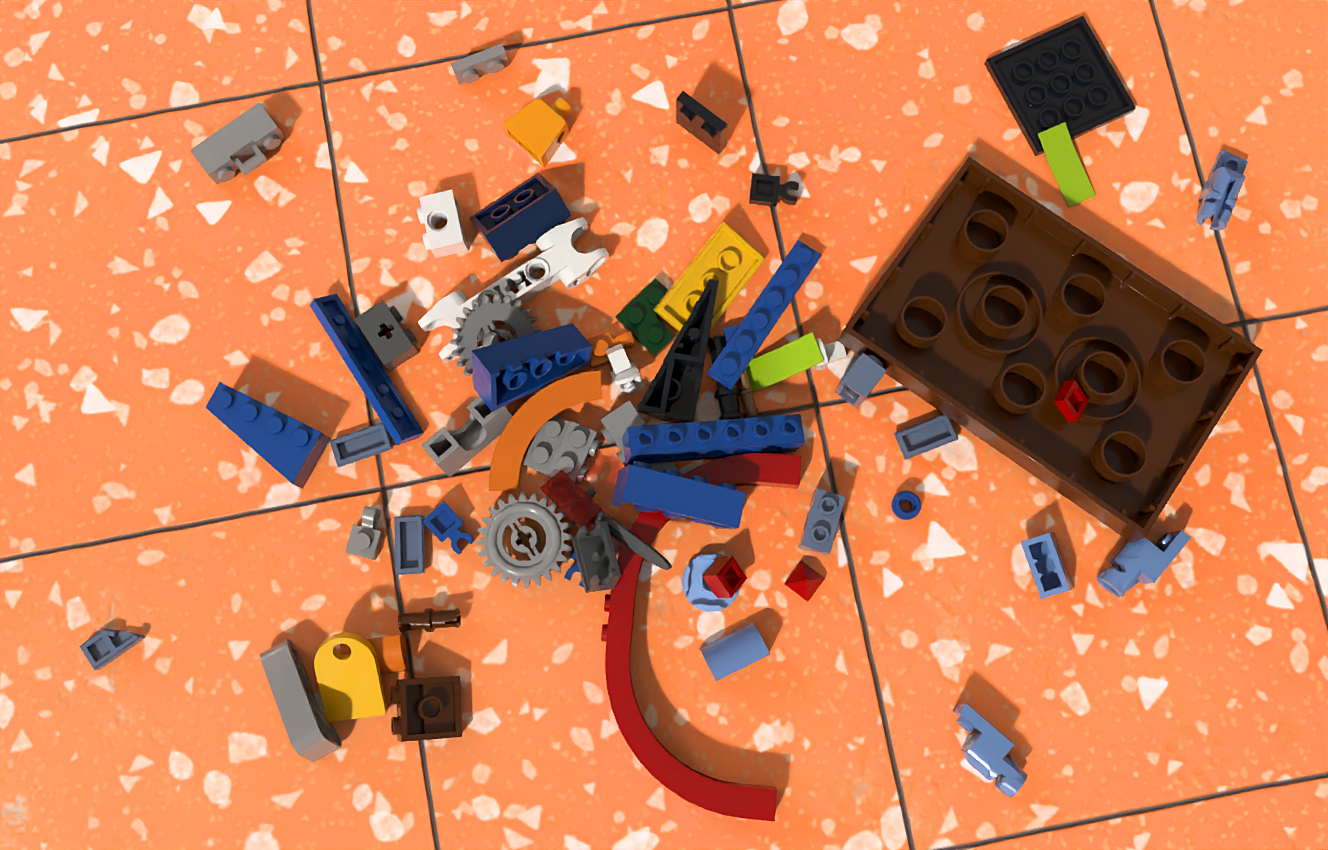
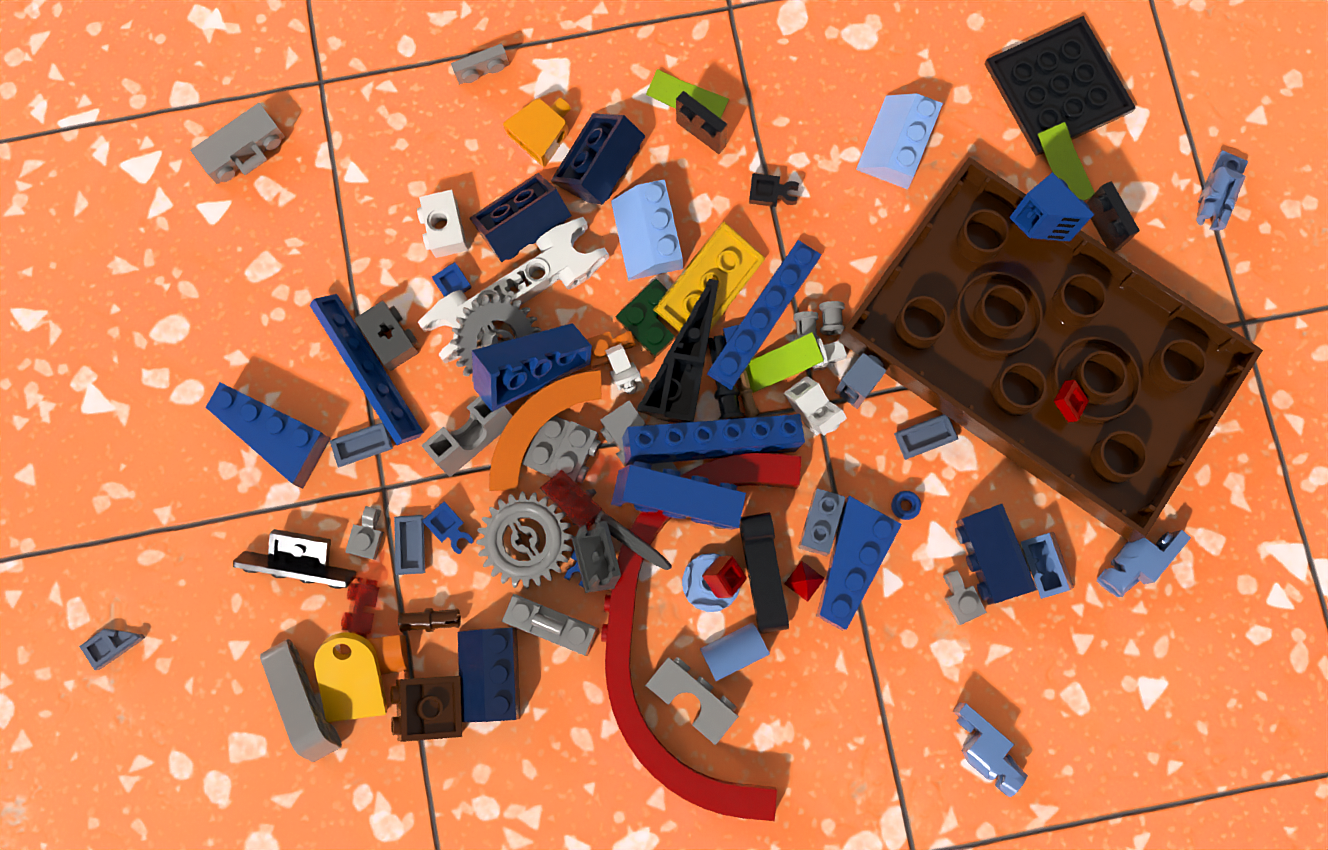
(298, 558): none -> bracket
(360, 596): none -> clear red hinge
(451, 280): none -> blue plate
(489, 675): none -> dark blue slope
(550, 625): none -> light grey piece
(599, 157): none -> dark blue slope
(647, 230): none -> light blue slope
(667, 88): none -> lime sticker
(715, 714): none -> light grey arch
(763, 572): none -> black beam
(805, 323): none -> light grey bush
(814, 407): none -> white brick
(832, 317): none -> light grey bush
(857, 554): none -> blue wedge
(899, 138): none -> light blue slope
(963, 602): none -> light grey plate
(994, 555): none -> dark blue slope
(1051, 211): none -> blue slope
(1112, 217): none -> black plate

